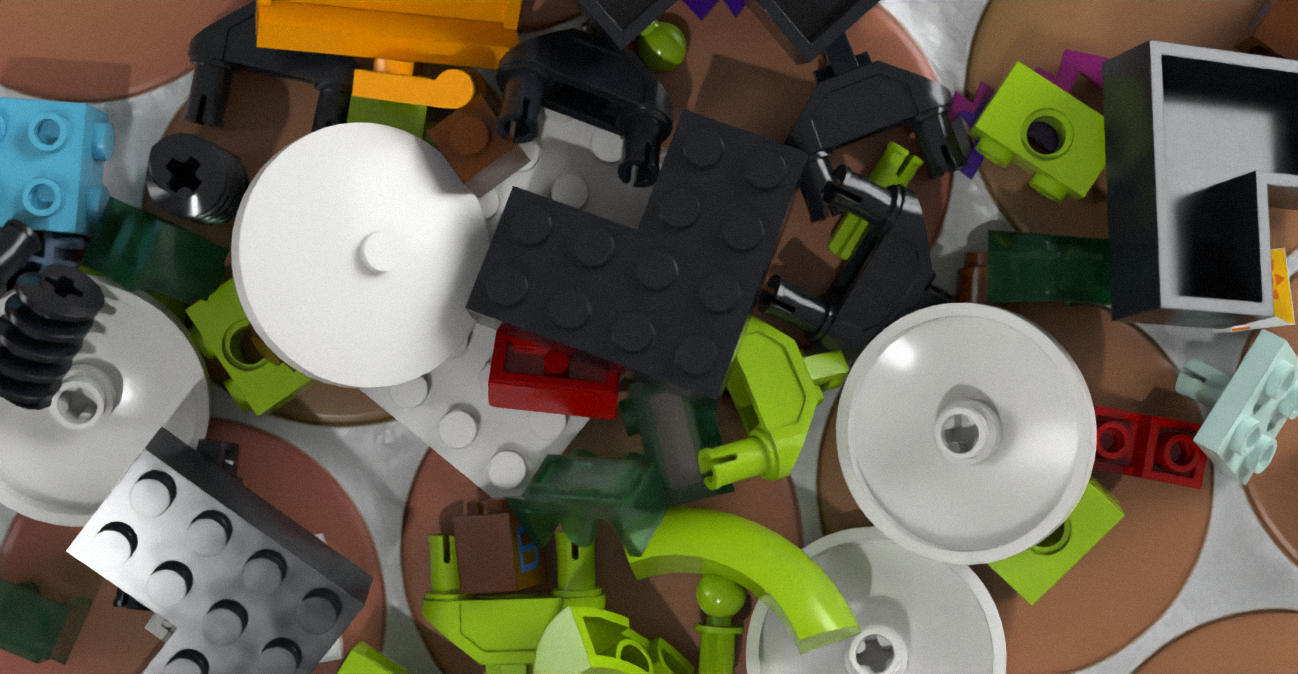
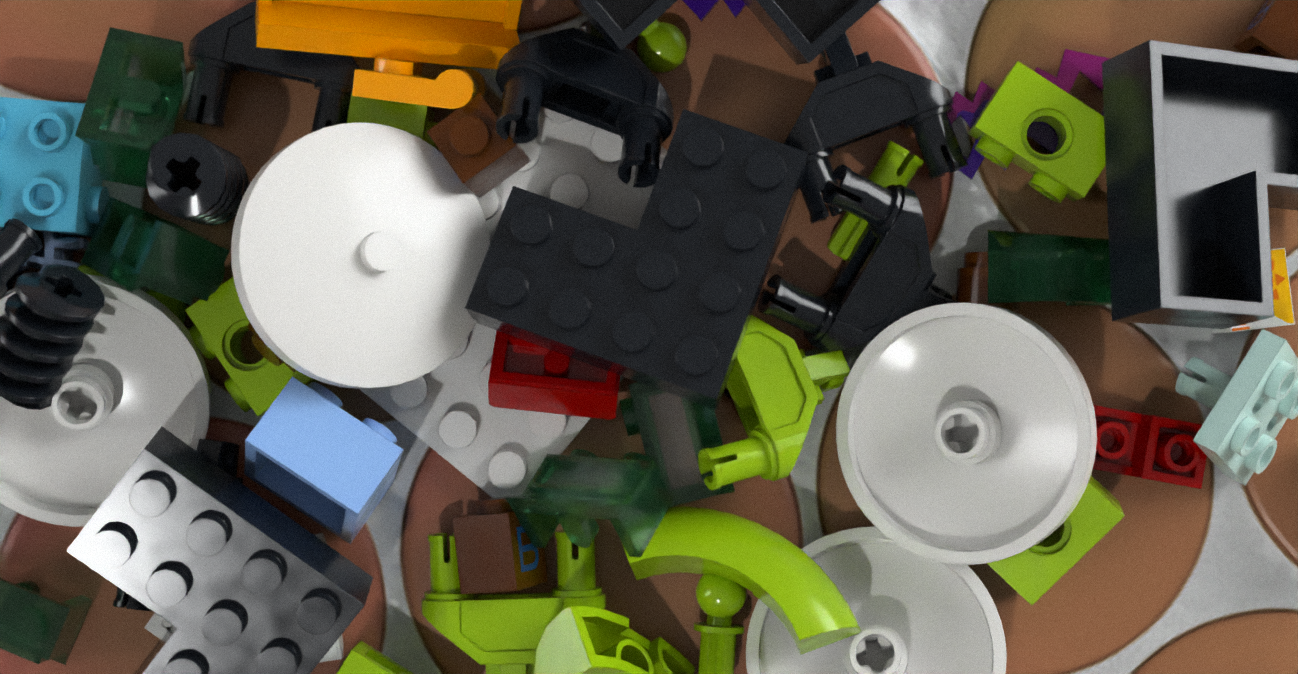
(132, 103): none -> clear green window
(322, 458): none -> light blue piece

